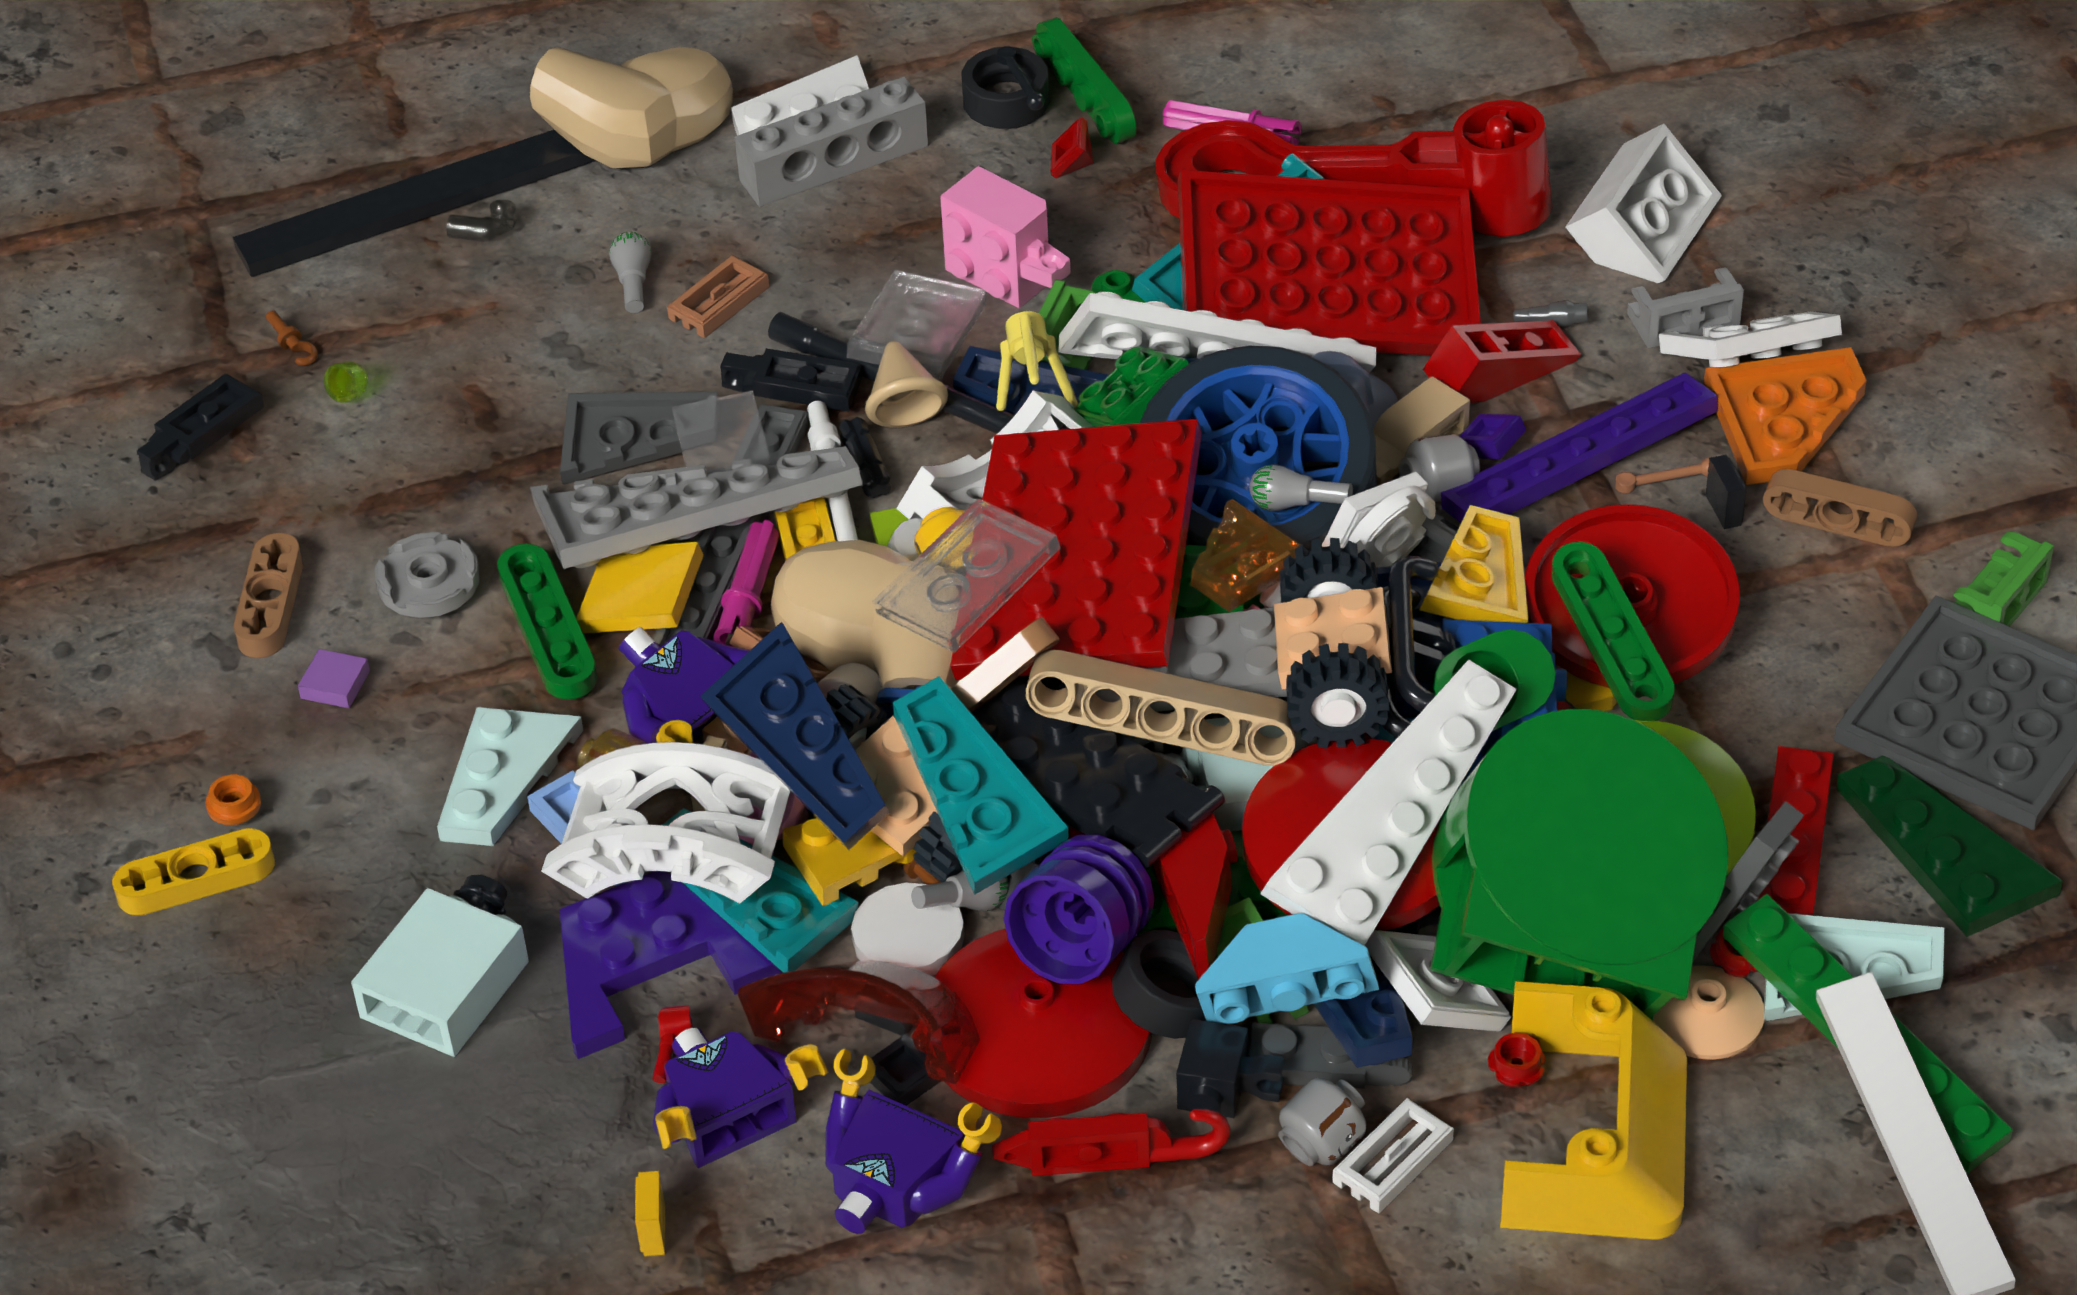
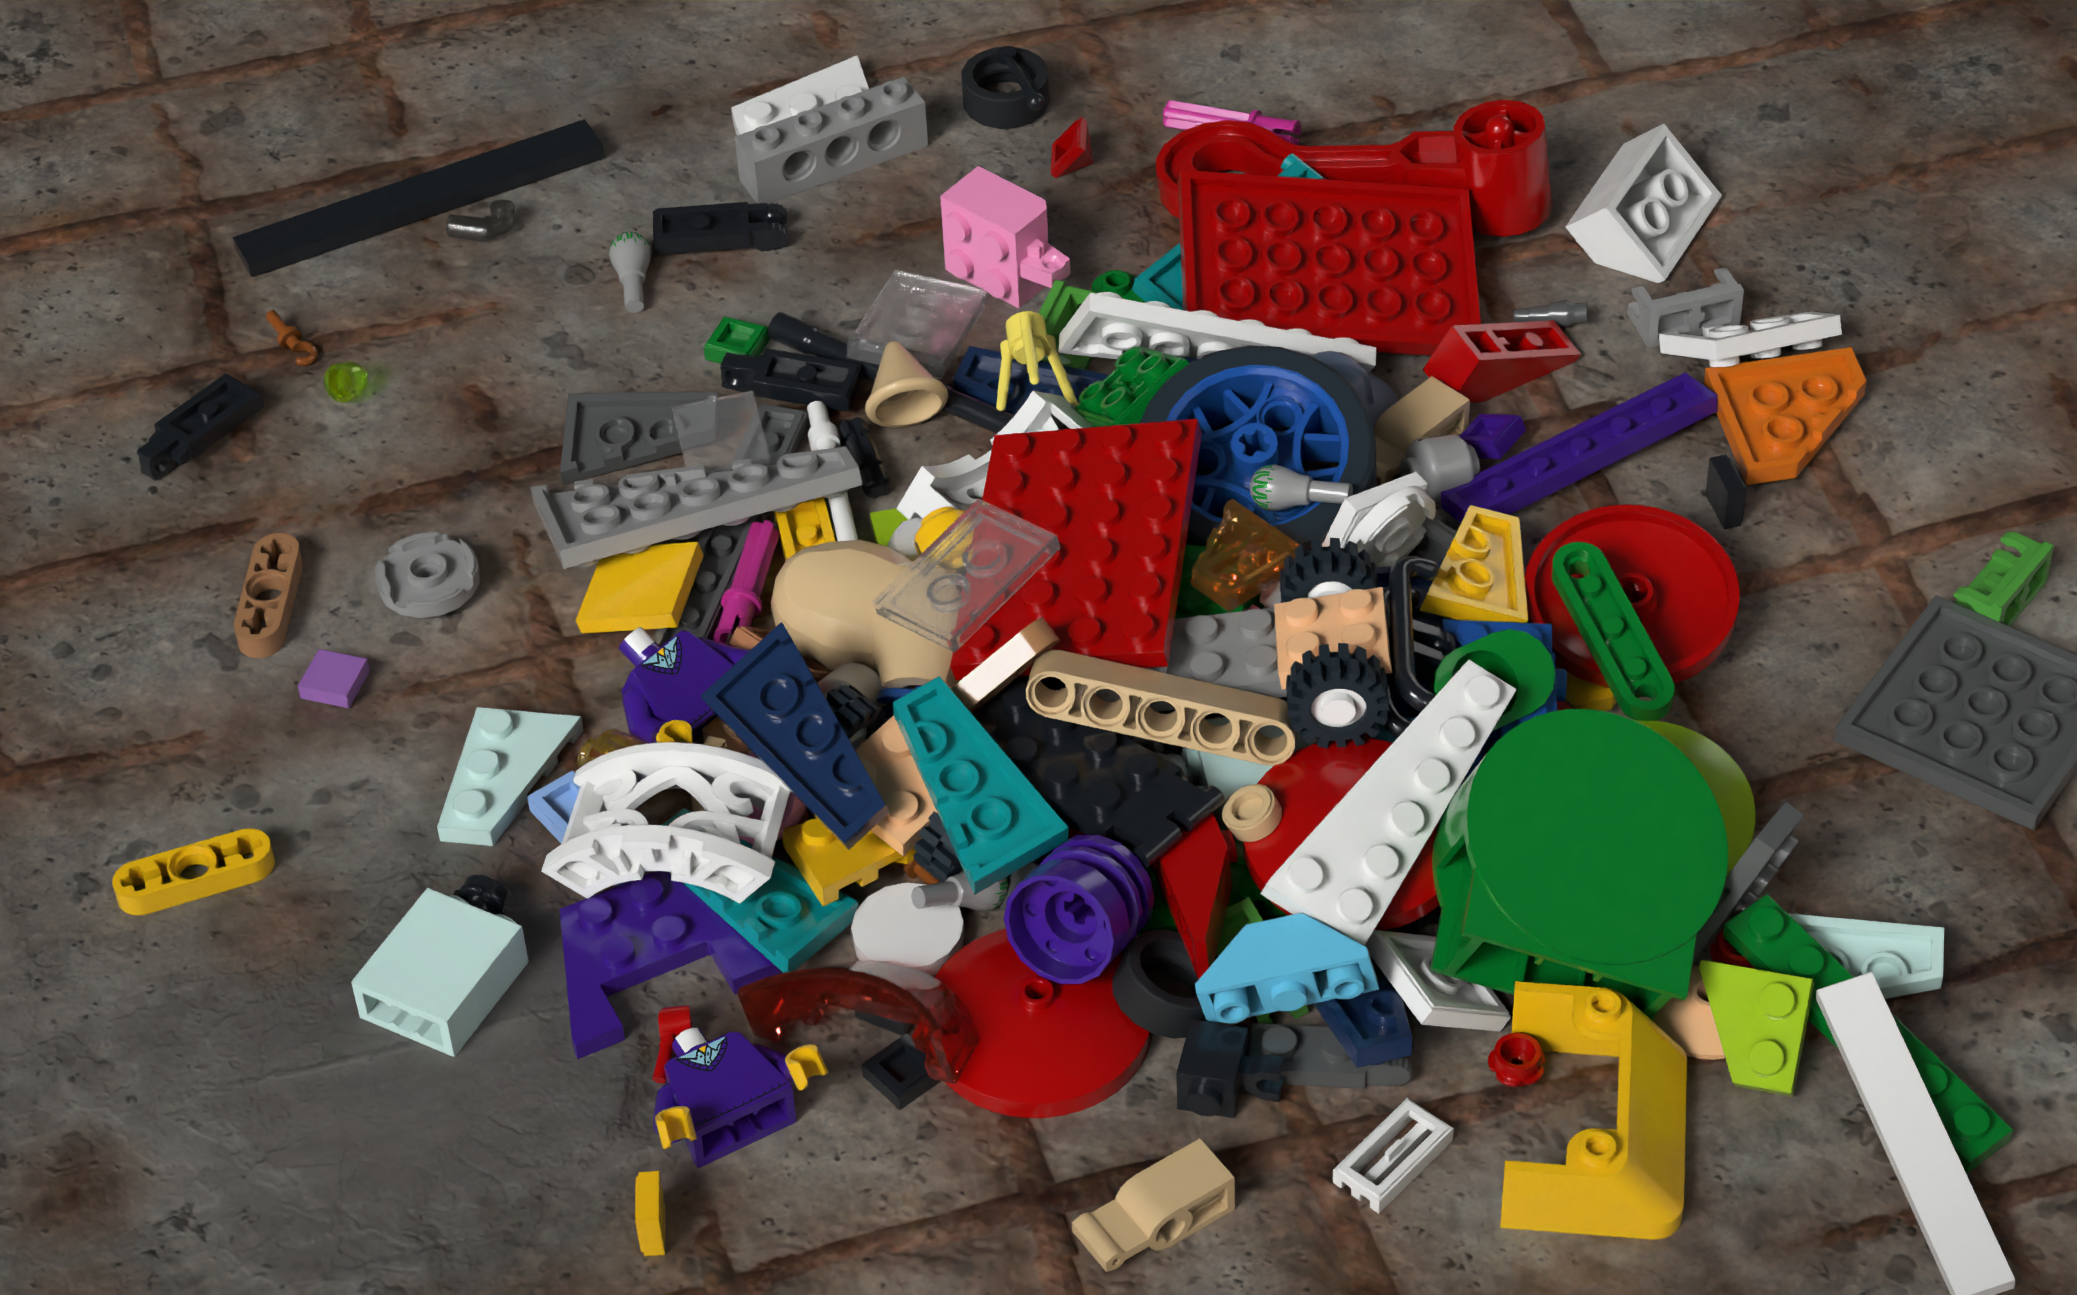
(232, 800): orange plate -> none
(547, 621): green plate -> none
(632, 109): tan piece -> none
(719, 227): none -> black hinge
(724, 299): nougat tile -> none
(737, 338): none -> green tile
(894, 1157): dark purple torso -> none
(1085, 80): green plate -> none
(1107, 1143): red plate -> none
(1159, 1206): none -> tan piece
(1252, 813): none -> tan tile
(1322, 1121): light grey head -> none
(1626, 482): nougat hinge -> none
(1759, 1023): none -> lime wing
(1804, 783): red plate -> none
(1872, 528): medium nougat beam -> none
(1950, 853): dark green wing -> none

